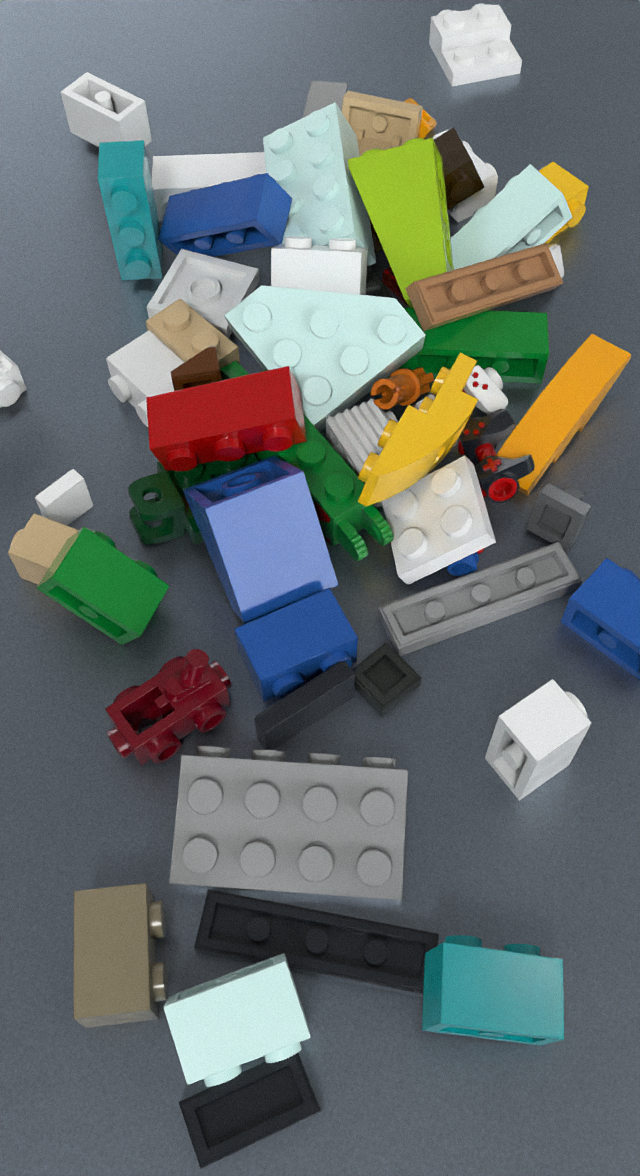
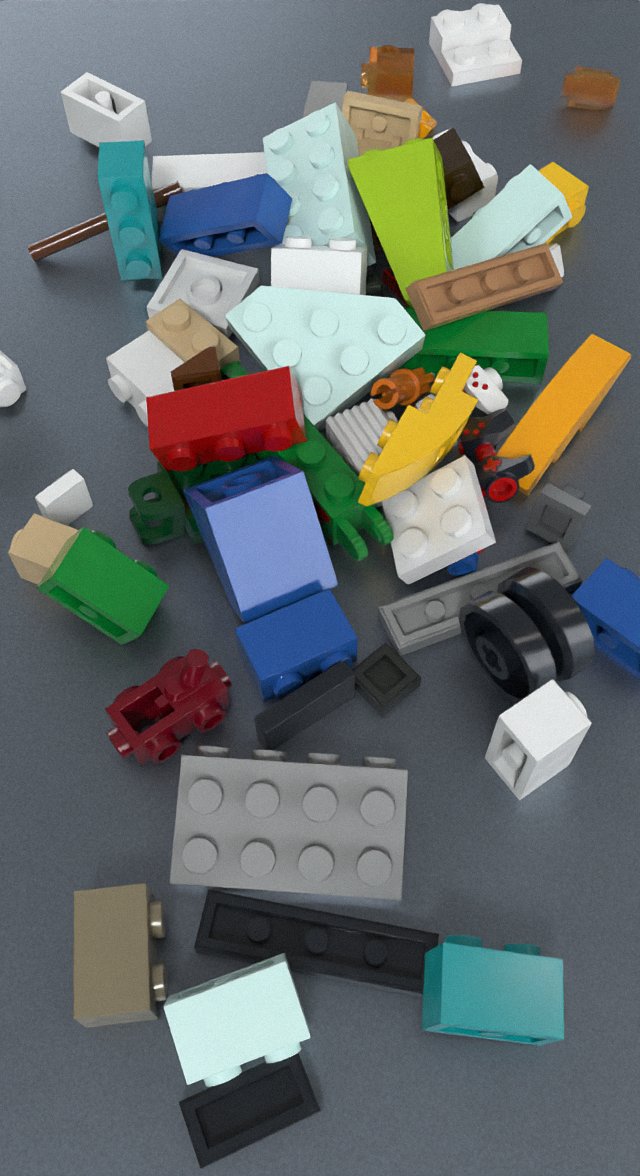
(90, 228): none -> reddish brown bar
(389, 72): none -> clear orange brick
(527, 634): none -> black wheel
(590, 88): none -> clear orange brick

